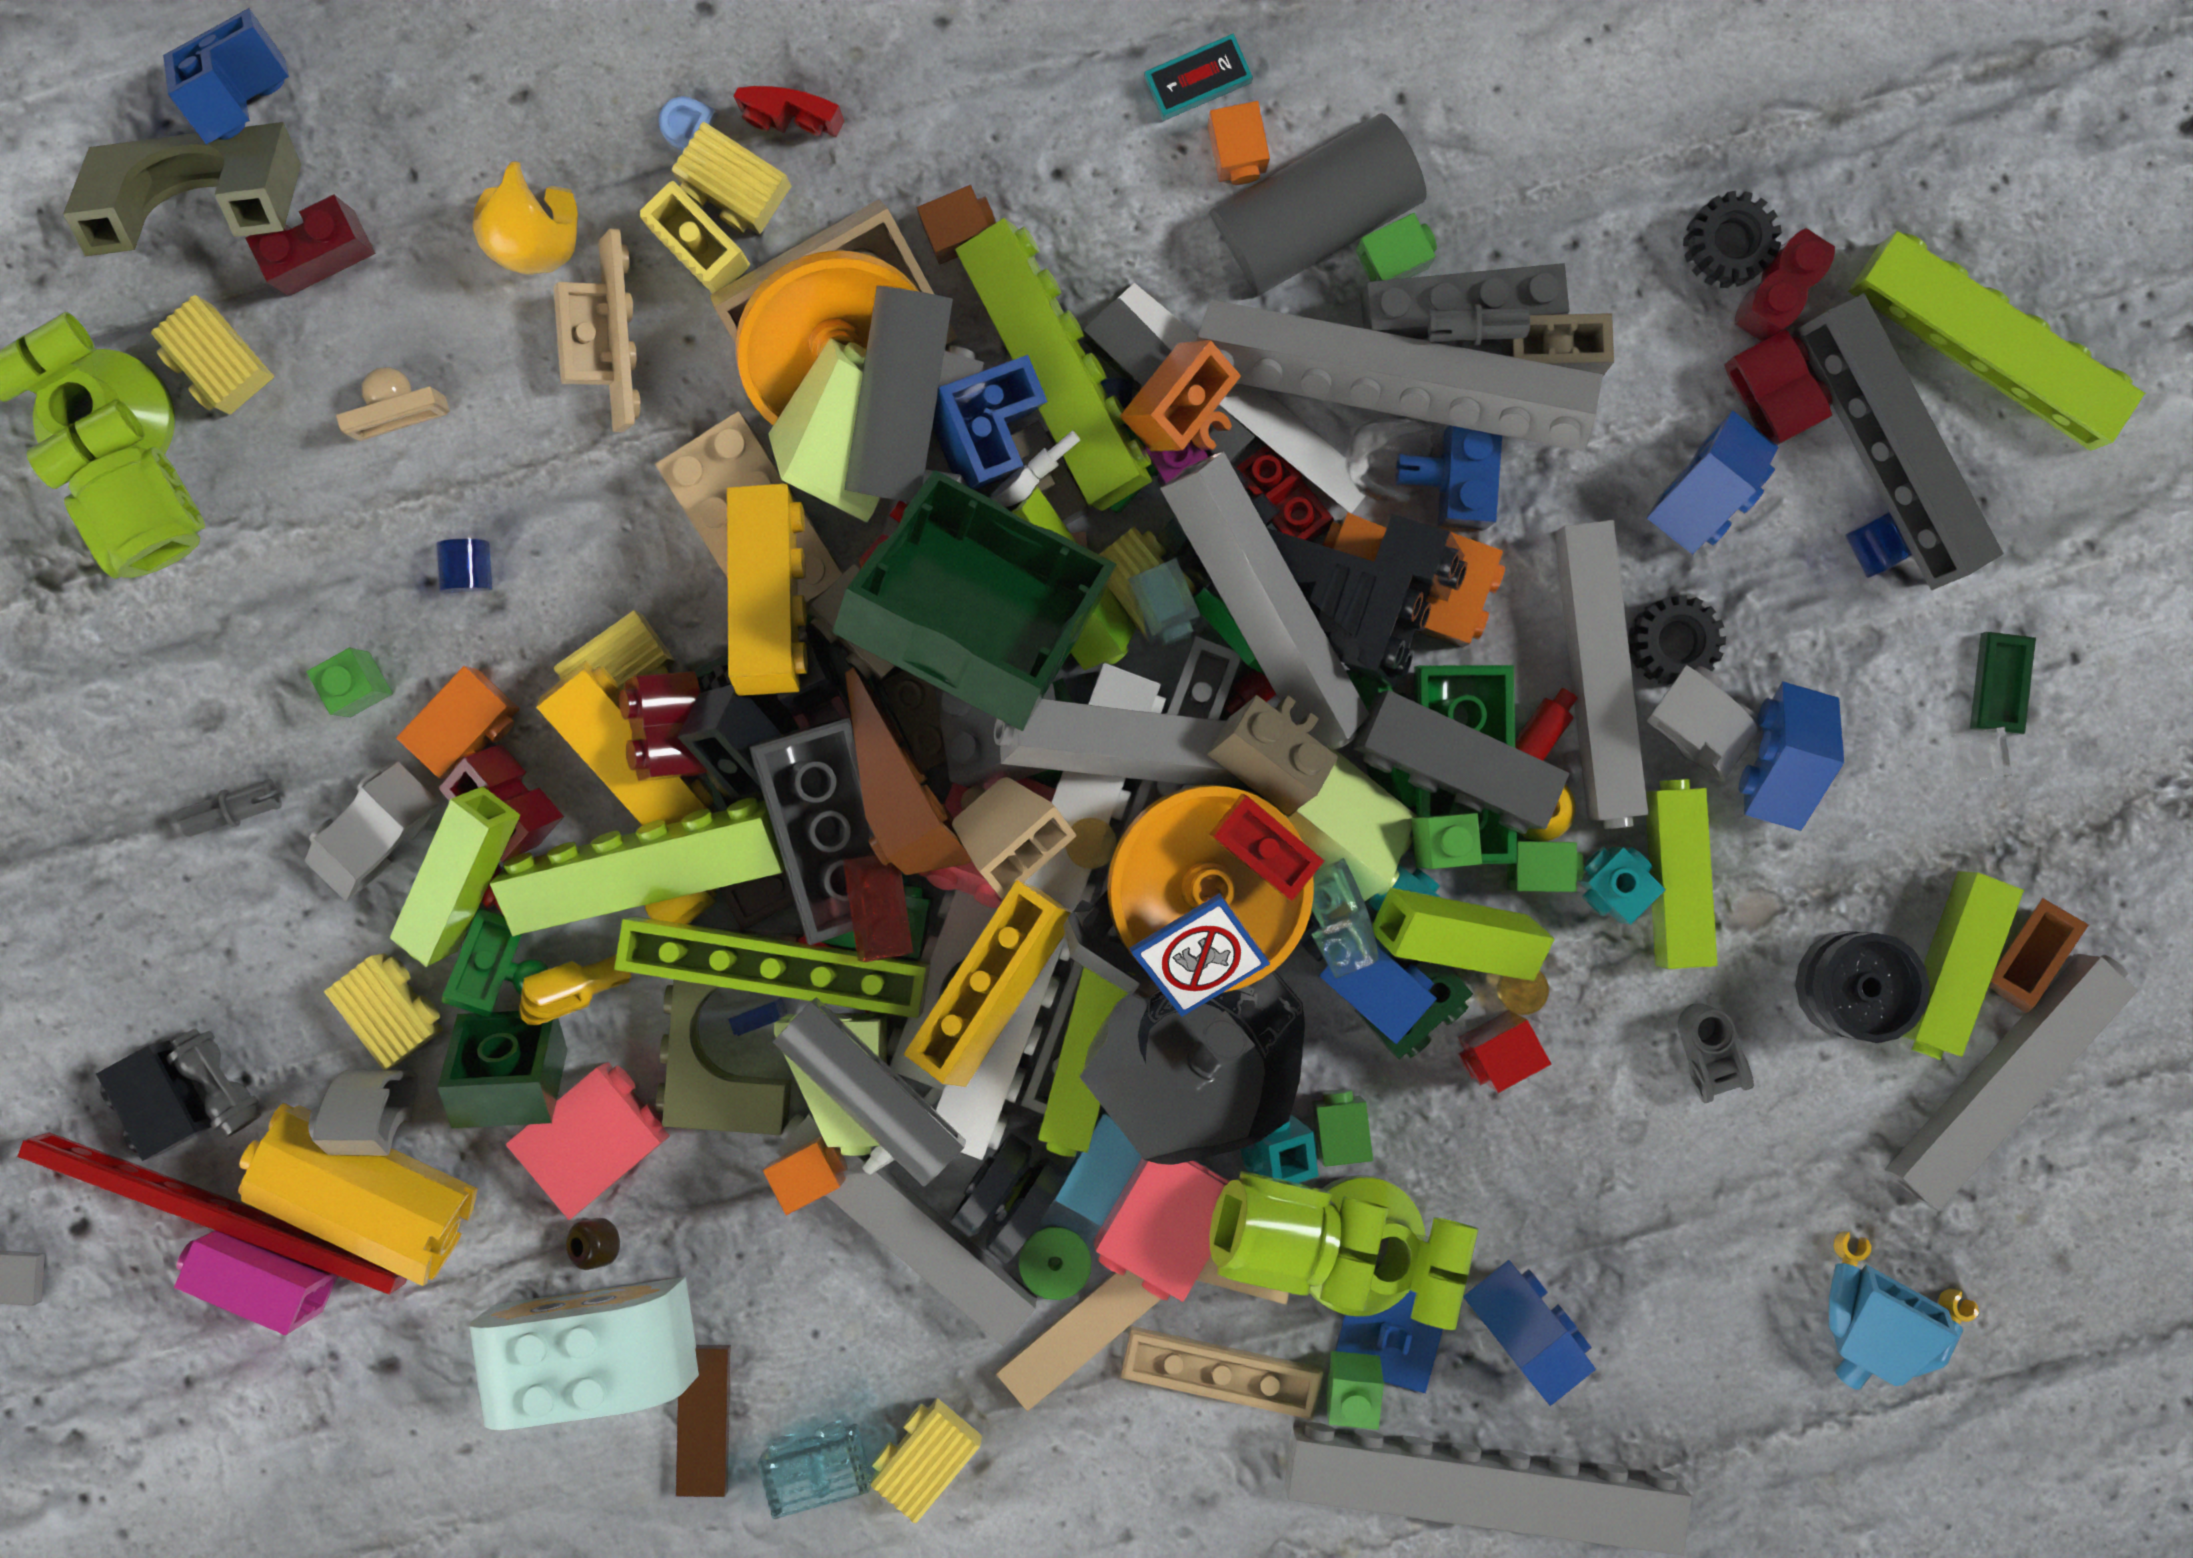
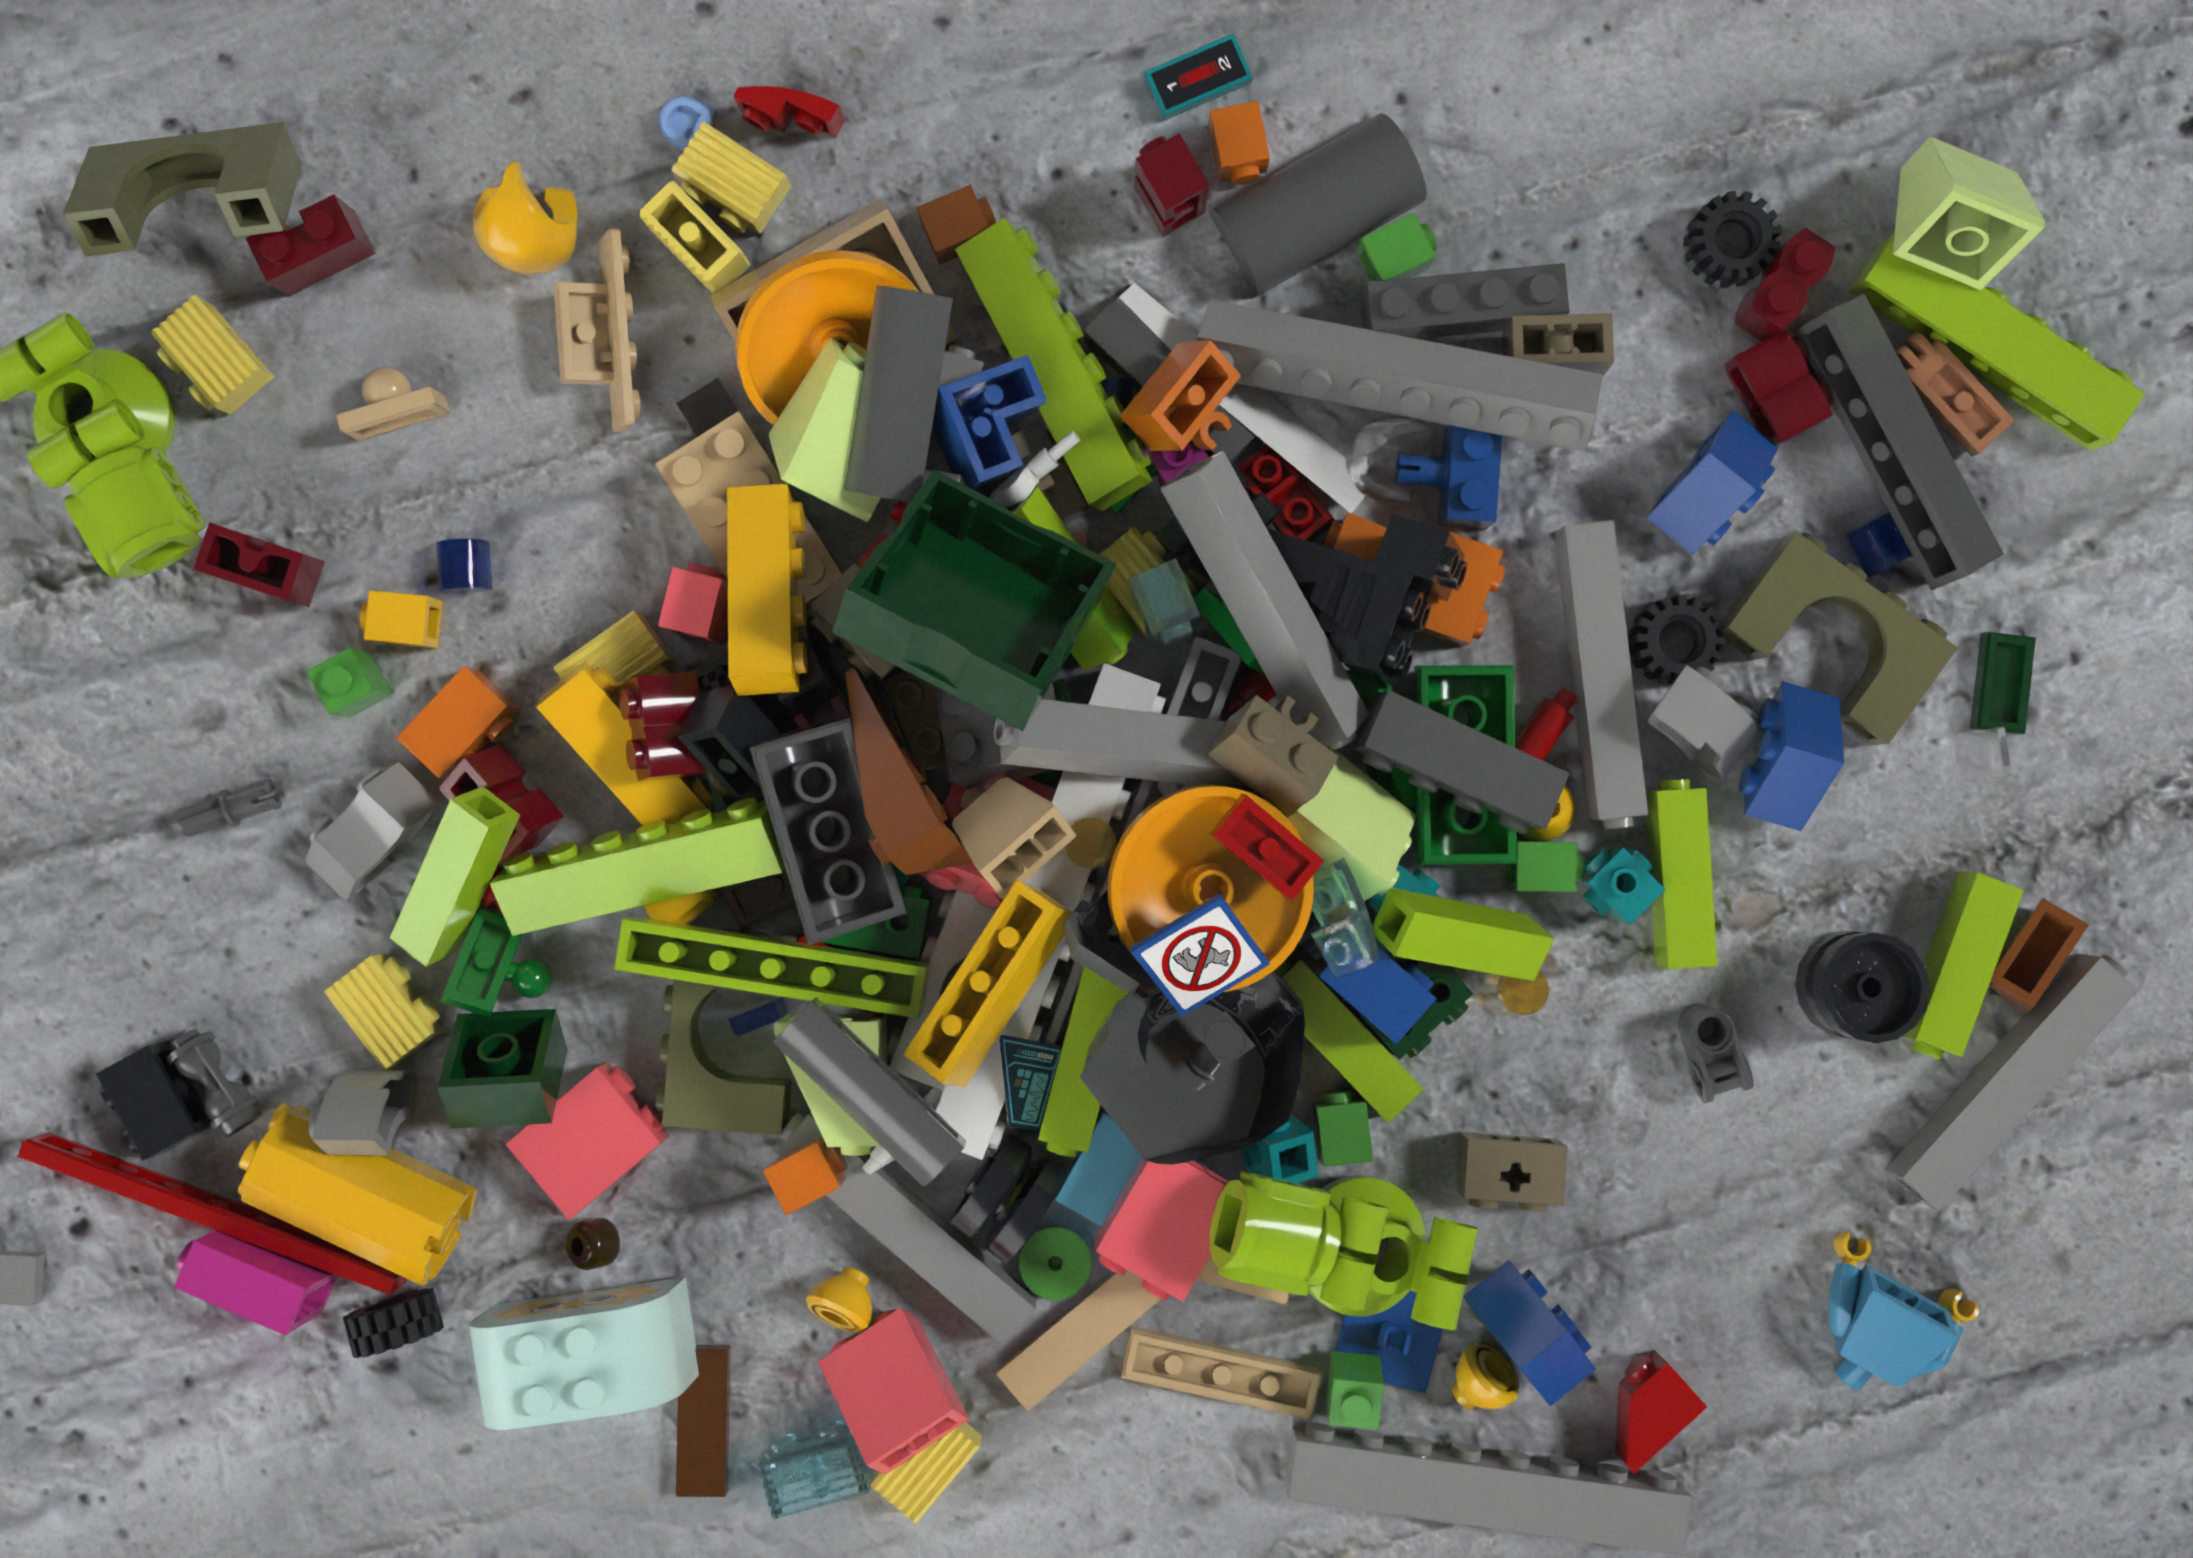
(220, 71): blue brick -> none
(258, 565): none -> dark red brick
(393, 1322): none -> black tyre
(401, 619): none -> yellow brick
(567, 989): yellow arm -> none
(696, 604): none -> coral brick
(707, 407): none -> clear smoke tile
(842, 1300): none -> yellow brick
(877, 908): clear red plate -> none
(892, 1390): none -> coral brick
(1027, 1079): none -> dark blue sticker
(1170, 183): none -> dark red brick
(1349, 1044): none -> lime brick
(1446, 841): bright green brick -> none
(1478, 324): dark grey axle -> none
(1484, 1378): none -> yellow brick
(1486, 1155): none -> dark tan brick
(1502, 1052): red brick -> none
(1651, 1409): none -> red slope
(1902, 649): none -> olive arch
(1953, 394): none -> nougat hinge
(1962, 214): none -> yellowish green slope

